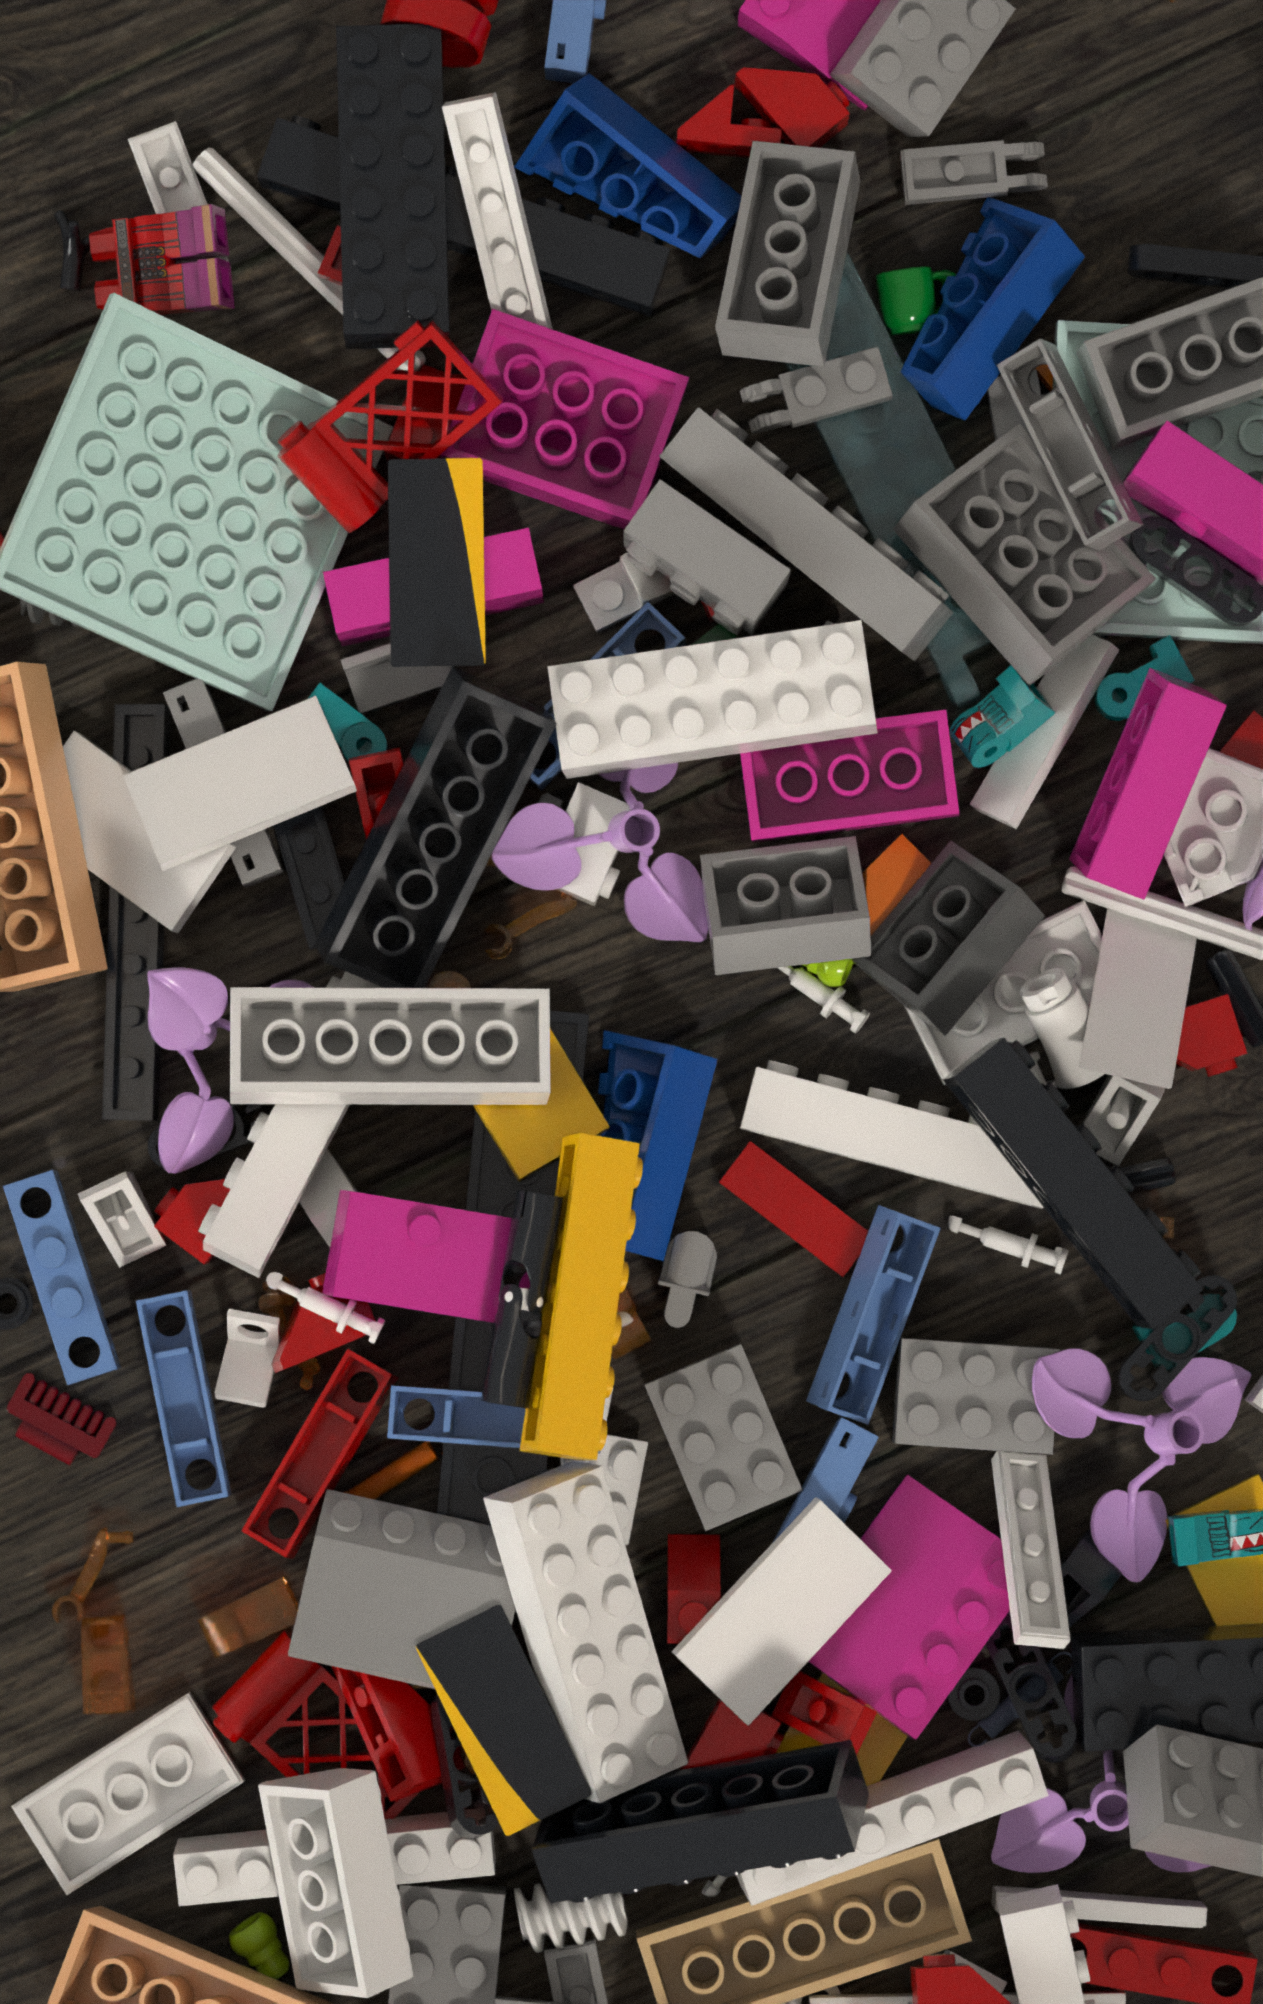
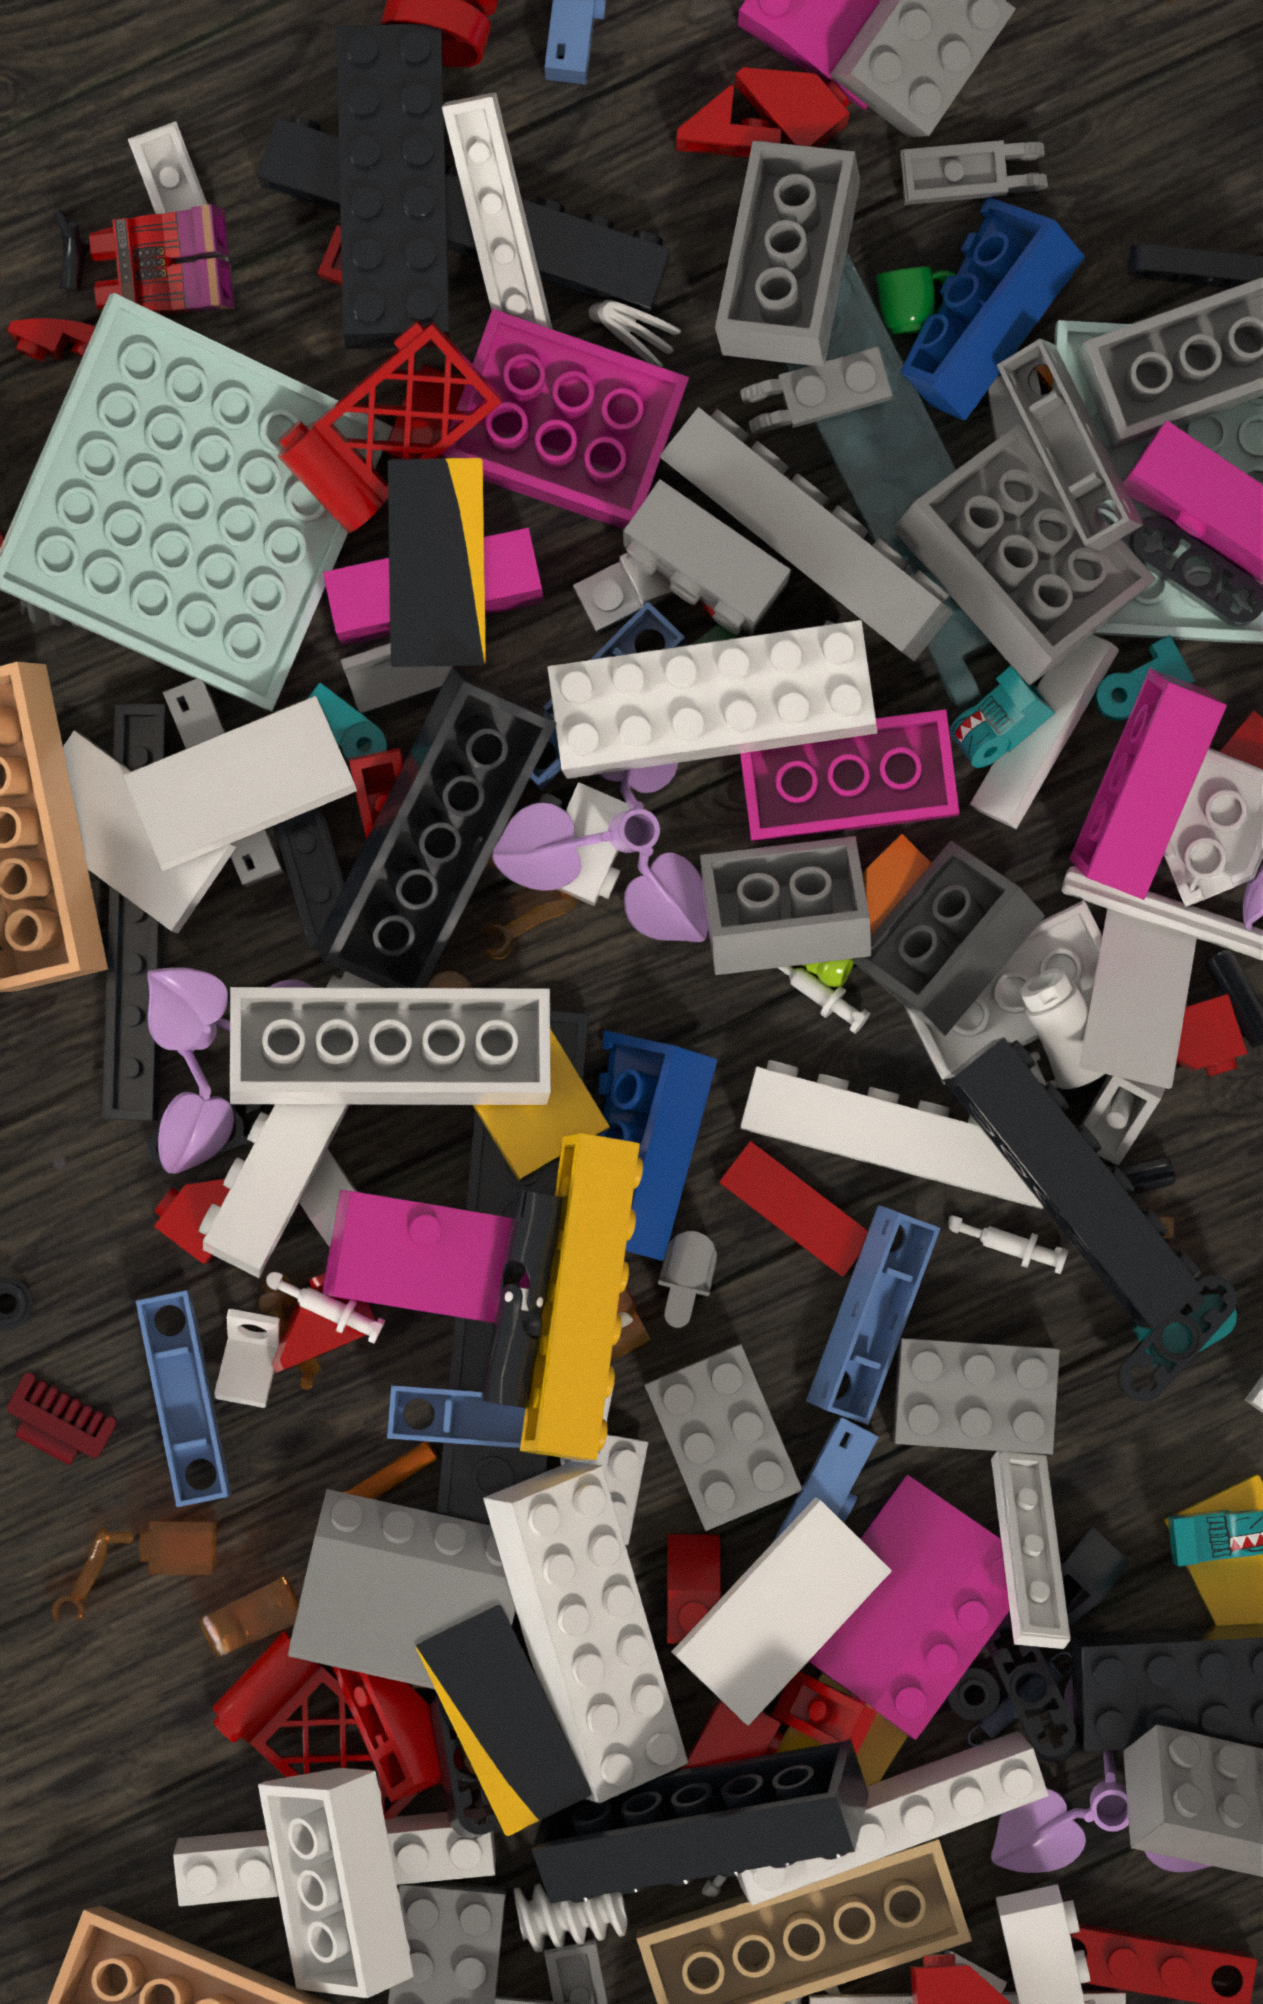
(50, 337): none -> red slope
(62, 1277): medium blue piece -> none
(106, 1666): clear orange leg -> none
(122, 1218): white slope -> none
(128, 1793): white tile -> none
(180, 1546): none -> clear orange brick
(259, 1944): lime piece -> none
(275, 231): white axle -> none
(319, 1454): red piece -> none
(622, 320): none -> white piece
(630, 168): blue wedge -> none
(1125, 1907): white tile -> none
(1204, 1402): lavender plant -> none

